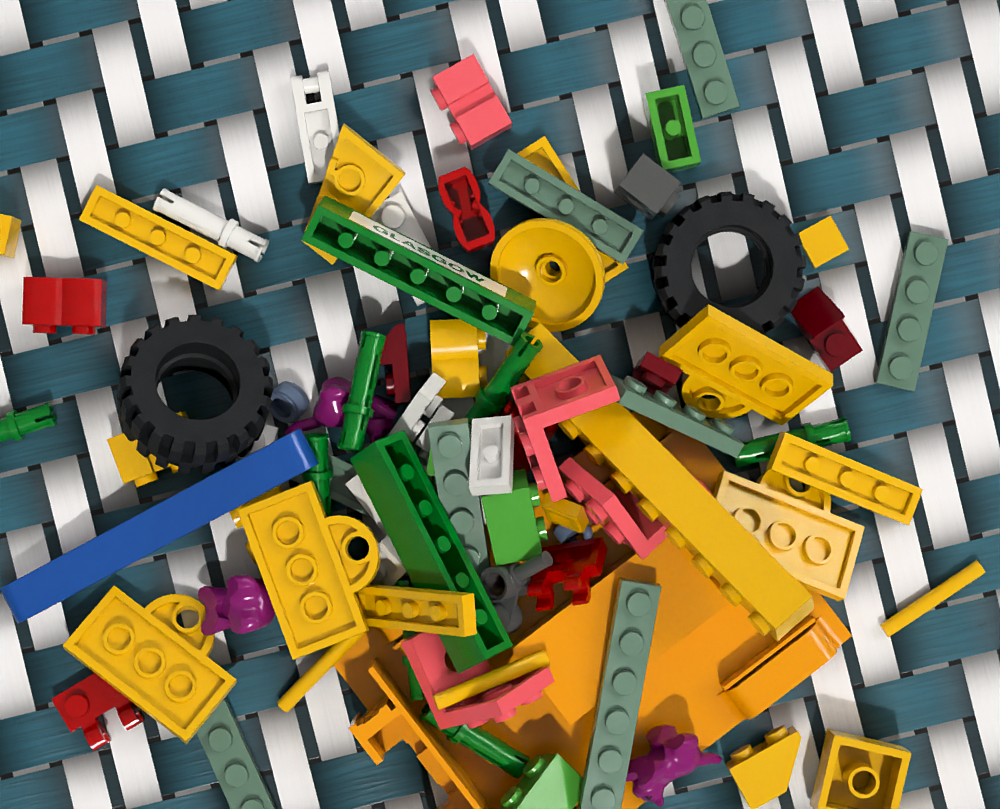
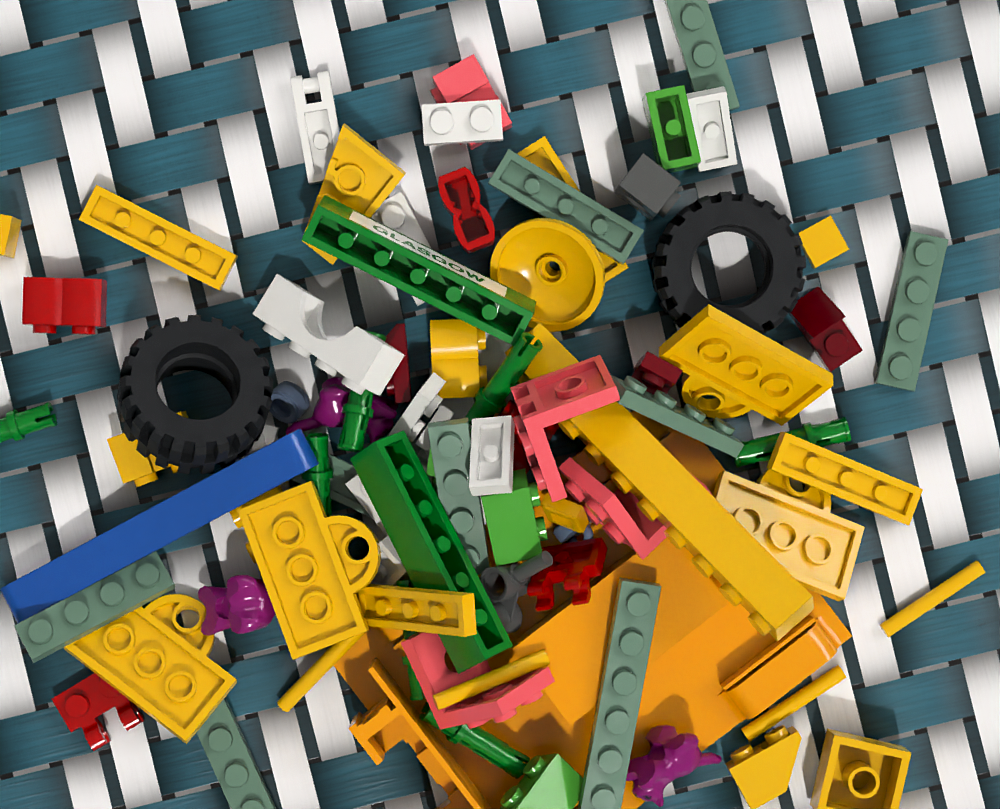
(94, 607): none -> sand green plate
(211, 225): white pin -> none
(357, 355): none -> white arch
(462, 122): none -> white plate
(712, 128): none -> white plate
(793, 703): none -> yellow bar

